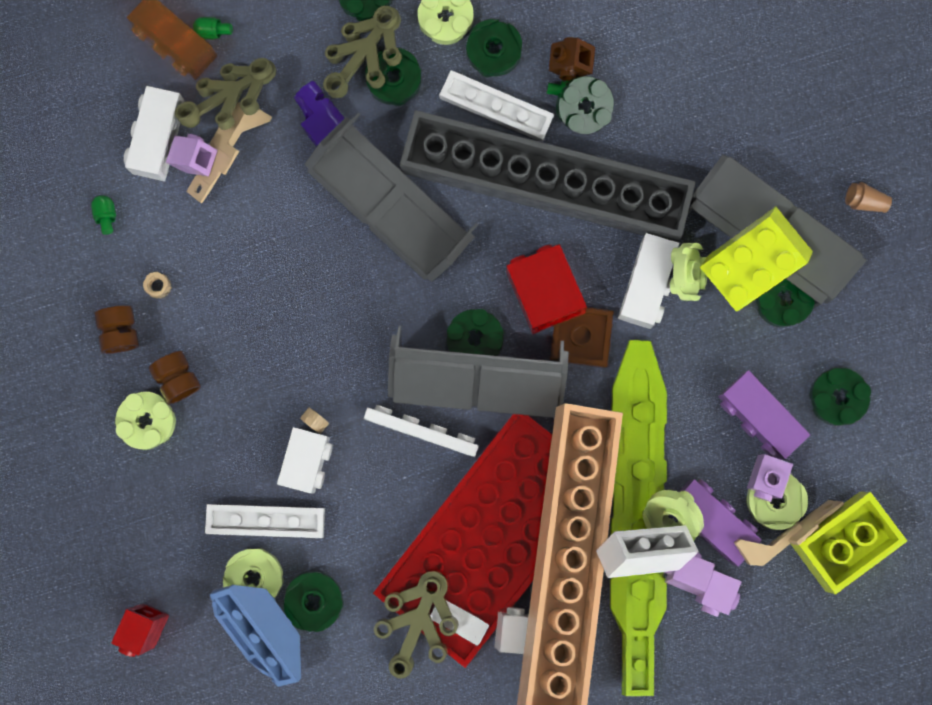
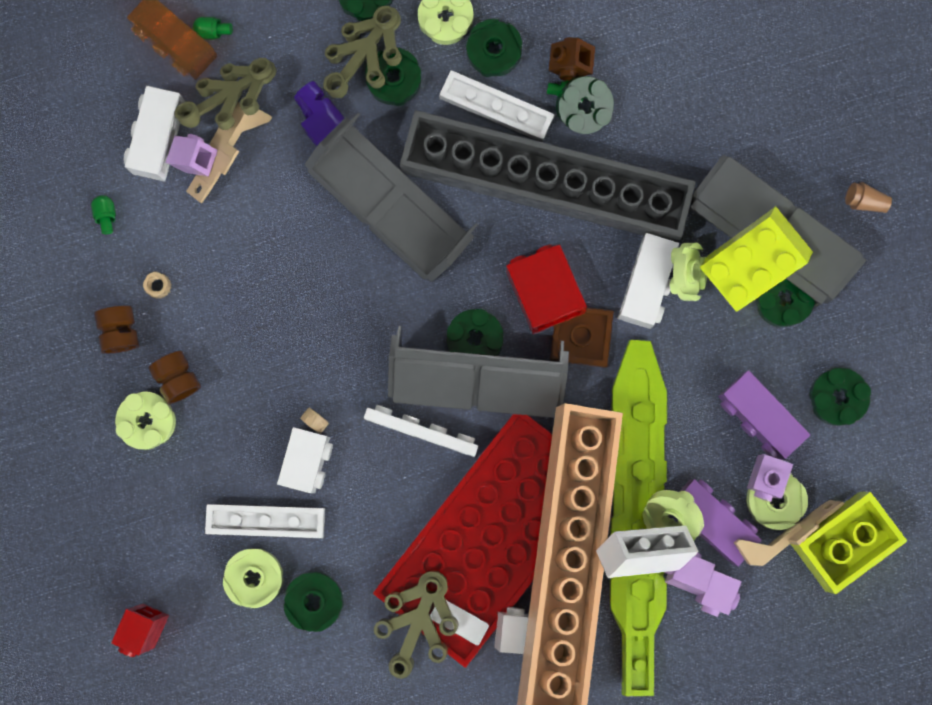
(260, 631): medium blue wedge -> none

